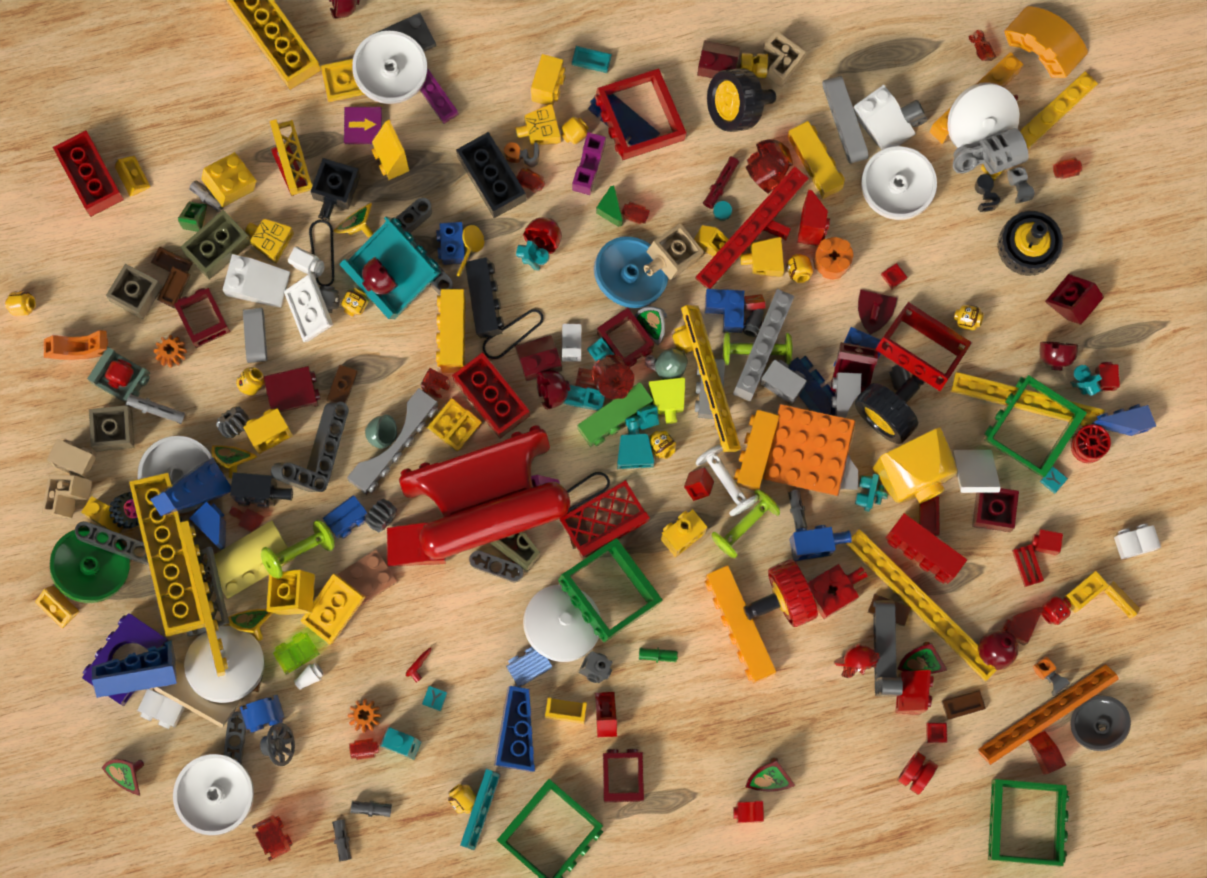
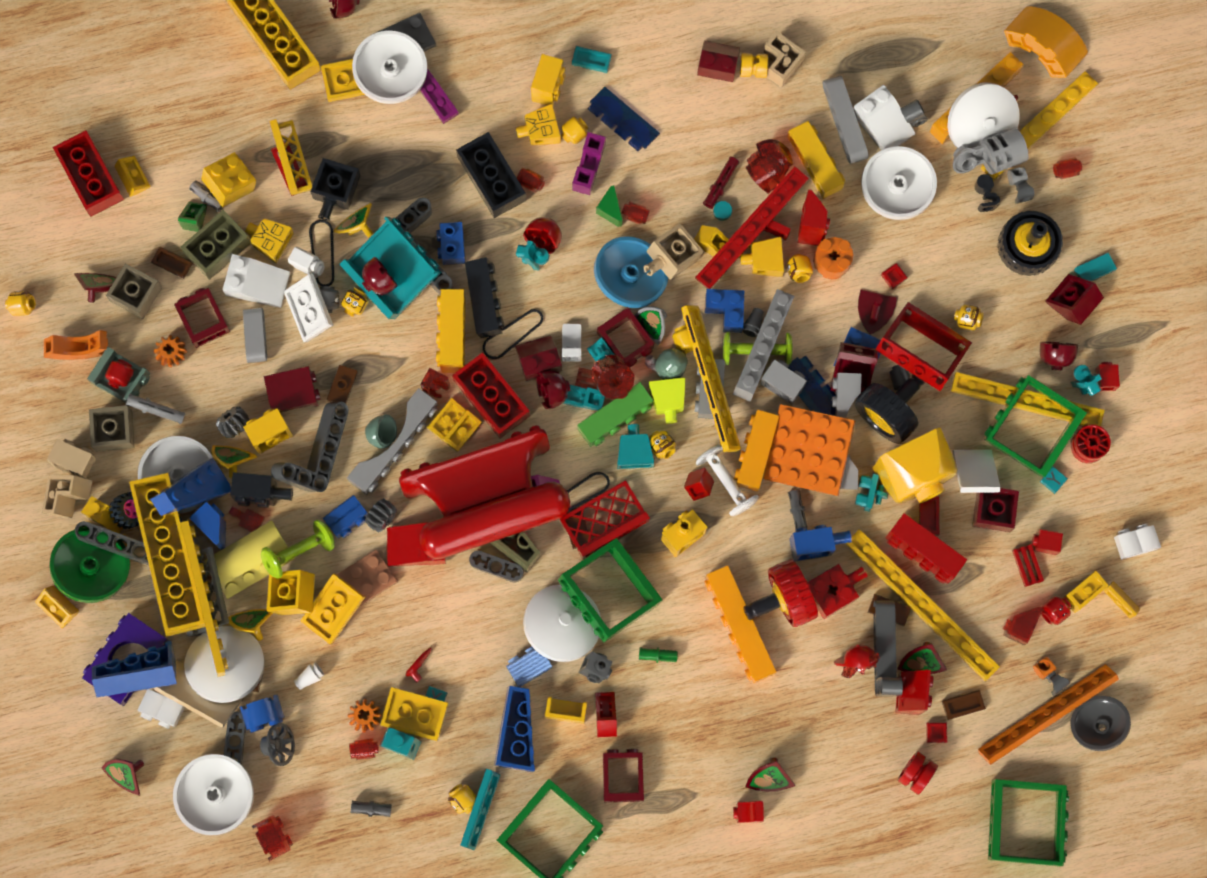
(95, 283): none -> shield
(174, 286): reddish brown tile -> none
(250, 381): yellow head -> none
(295, 653): clear neon green brick -> none
(341, 840): dark grey pin -> none
(361, 124): magenta tile -> none
(390, 152): yellow slope -> none
(414, 714): none -> yellow plate
(473, 240): yellow piece -> none
(514, 154): leg -> none
(645, 418): teal plate -> none
(655, 77): red window -> none
(737, 99): black wheel -> none
(754, 302): red tile -> none
(767, 503): lime hose -> none
(983, 47): clear red plate -> none
(998, 649): dark red cylinder -> none
(1046, 753): clear red slope -> none
(1096, 268): none -> teal tile
(1129, 422): blue slope -> none

